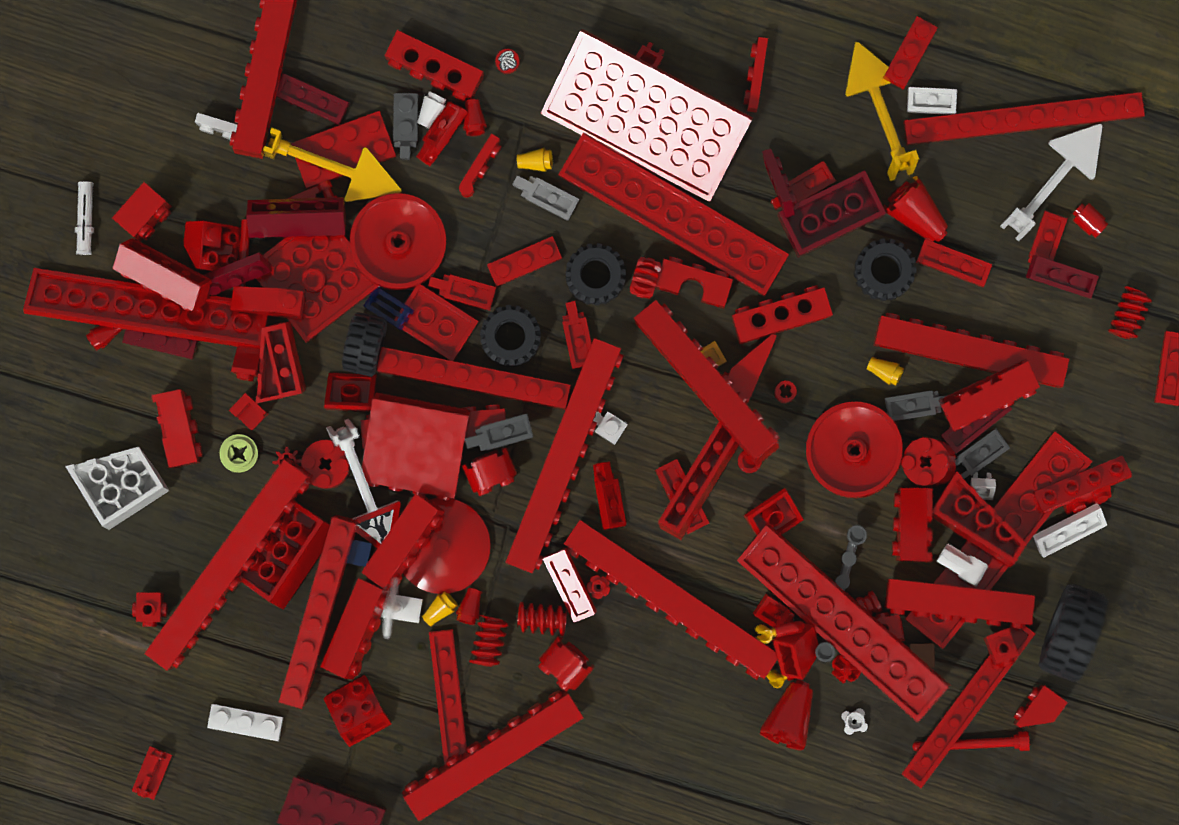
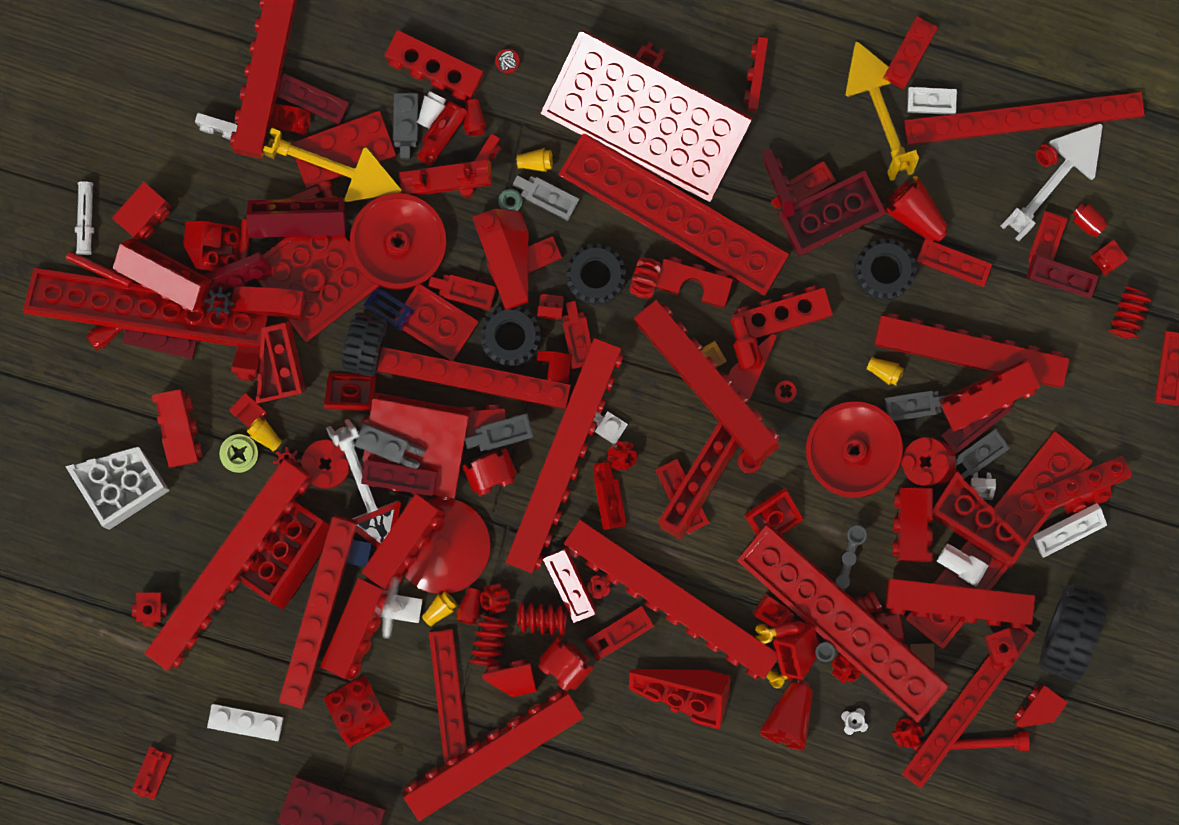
(99, 269): none -> red bar
(212, 301): none -> black gear
(264, 434): none -> yellow cone
(290, 119): none -> red bracket
(388, 445): none -> dark grey hinge
(398, 478): none -> dark red plate
(446, 178): none -> red hinge
(495, 598): none -> red gear
(506, 249): none -> red wedge
(510, 193): none -> sand green plate
(513, 680): none -> red slope
(550, 307): none -> red bracket
(558, 365): none -> red panel
(620, 633): none -> red plate
(622, 455): none -> red gear
(693, 692): none -> red wedge
(746, 345): none -> red arm
(907, 733): none -> red gear
(1047, 155): none -> red plate
(1109, 257): none -> red brick

